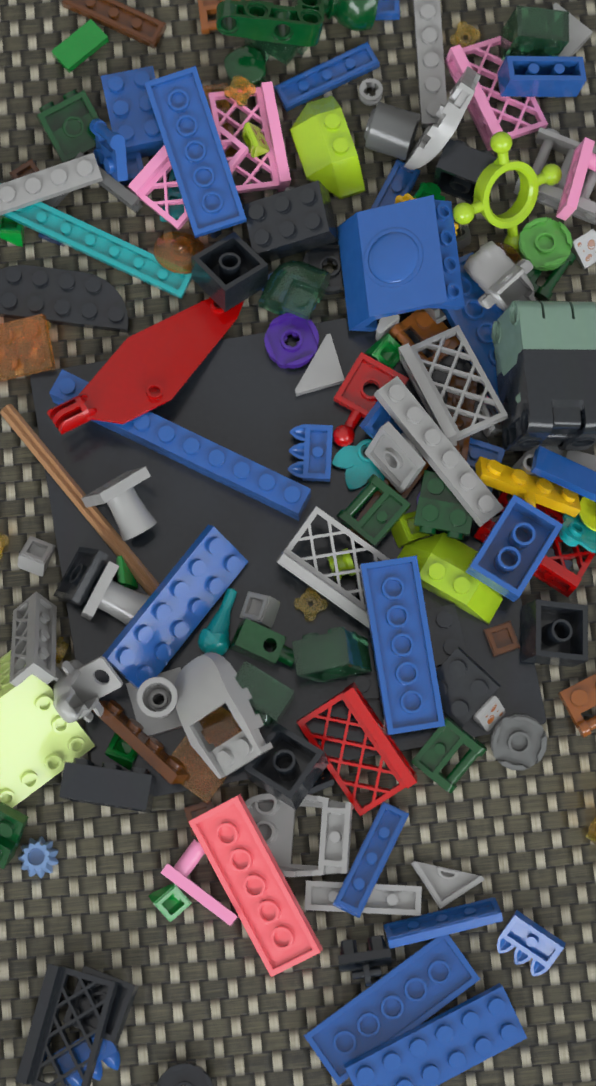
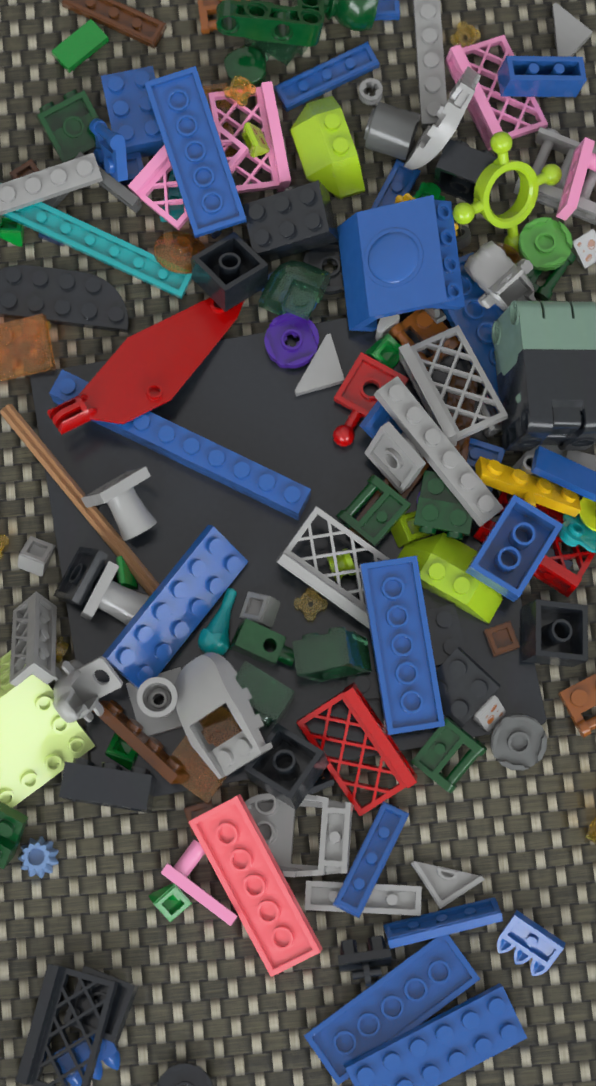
(314, 452): blue plate -> none
(356, 464): teal plate -> none
(535, 32): clear green brick -> none

